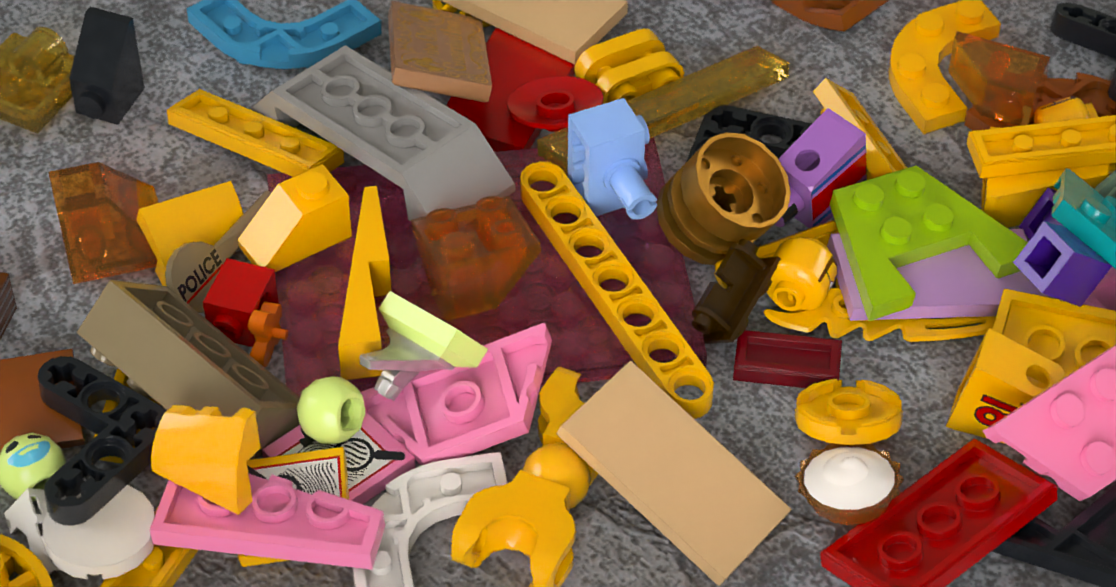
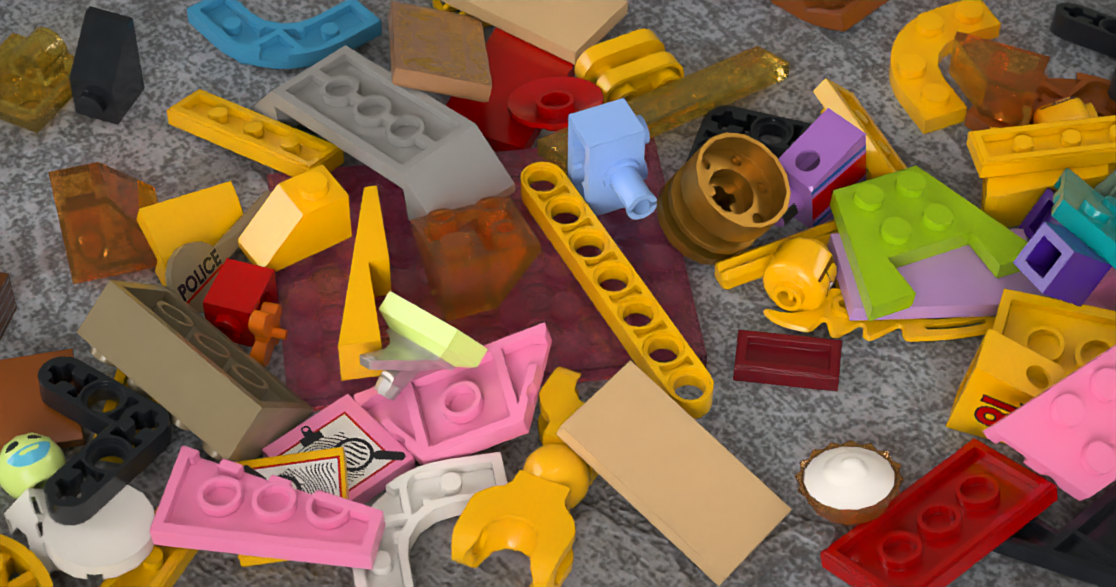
(207, 453): yellow slope -> none
(331, 410): yellowish green piece -> none
(725, 312): dark brown hinge -> none
(848, 413): yellow tile -> none

